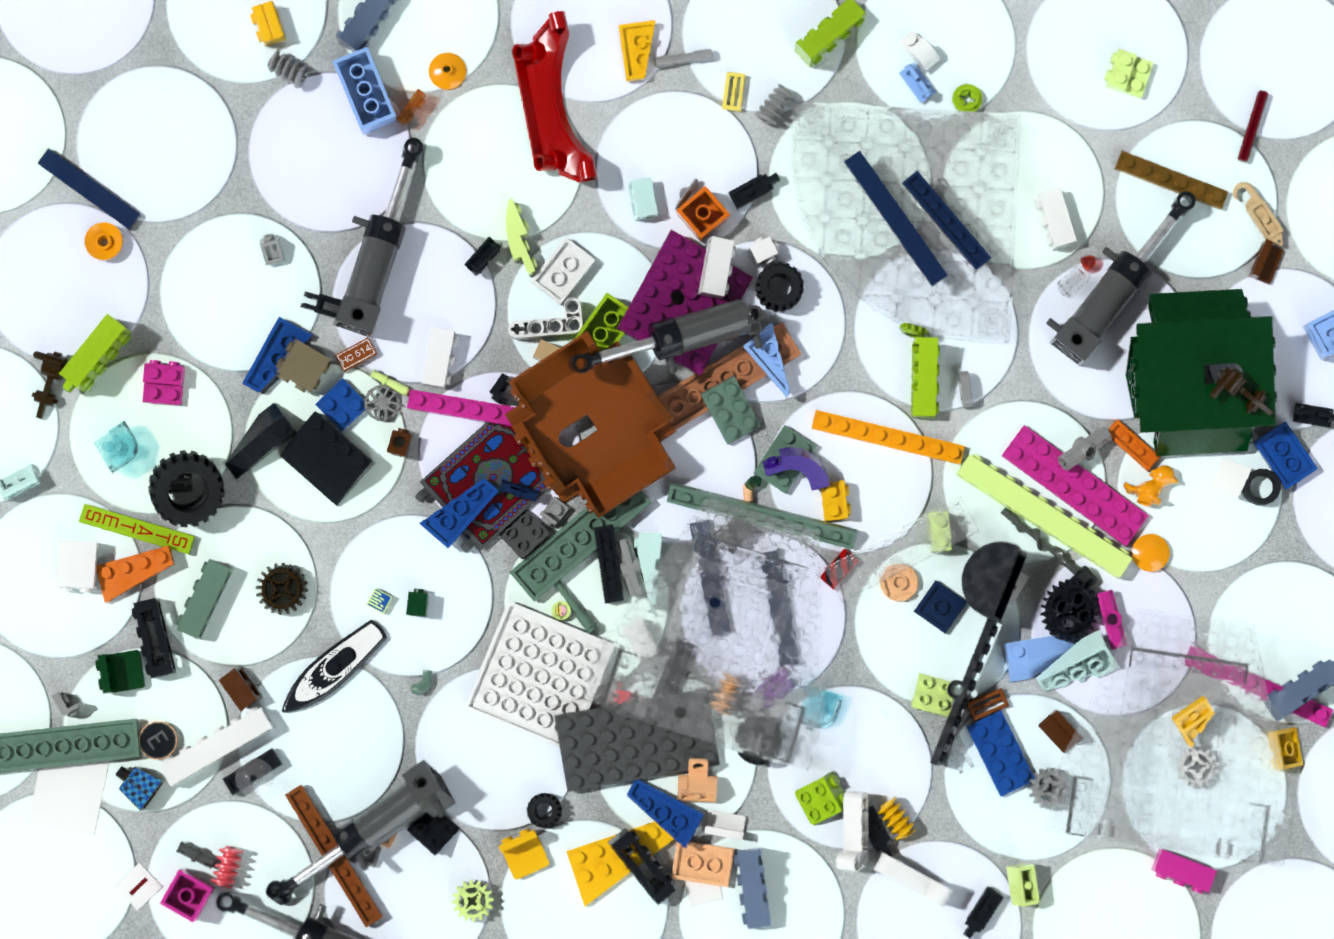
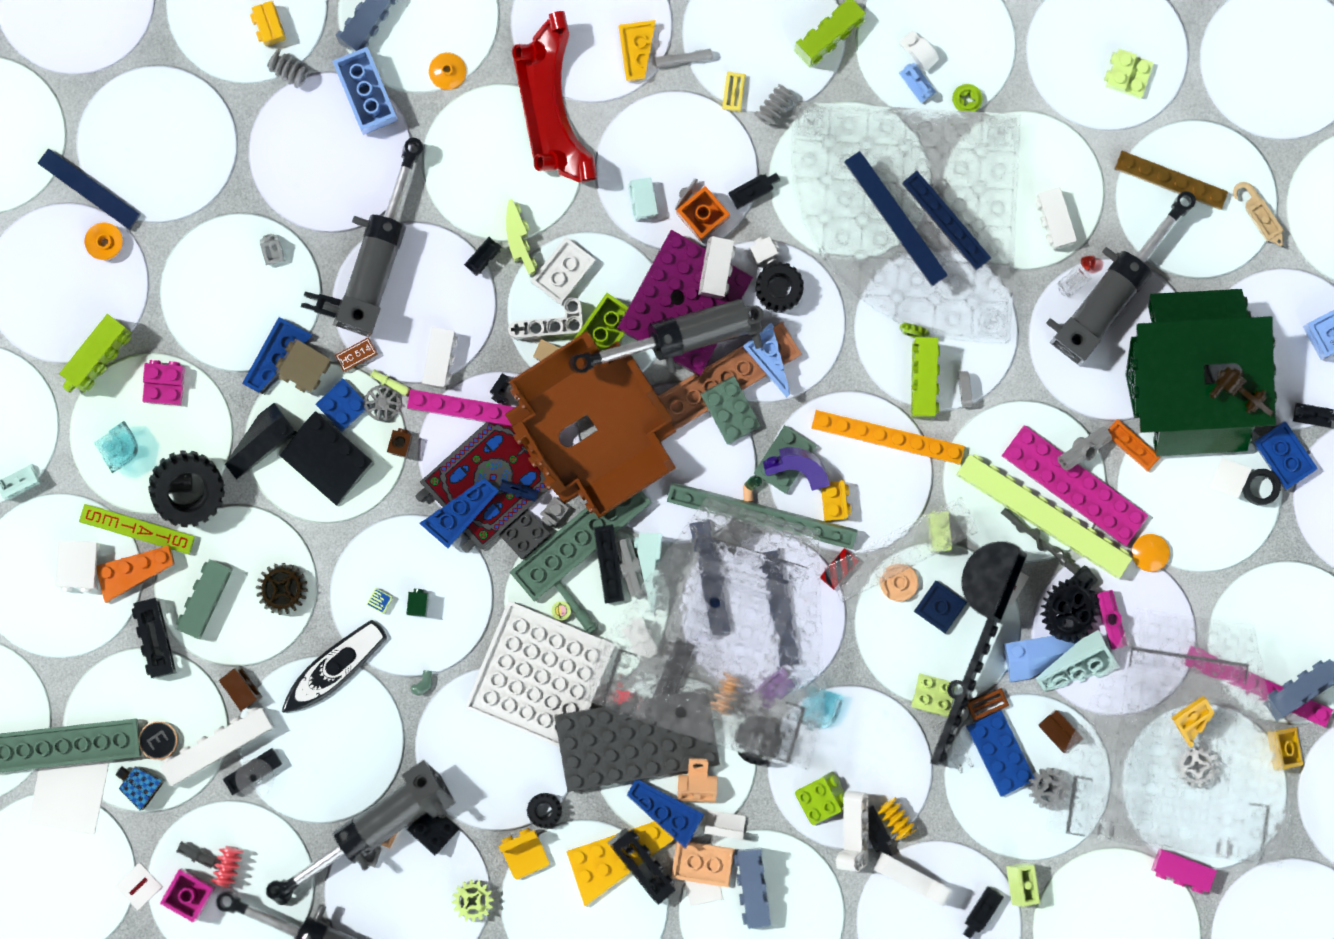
(51, 367): dark brown piece -> none
(63, 703): light grey bracket -> none
(120, 671): dark green bracket -> none
(341, 867): dark orange plate -> none
(407, 114): clear orange plate -> none
(1150, 490): light orange animal -> none
(1252, 126): dark red axle -> none
(1266, 262): reddish brown panel -> none

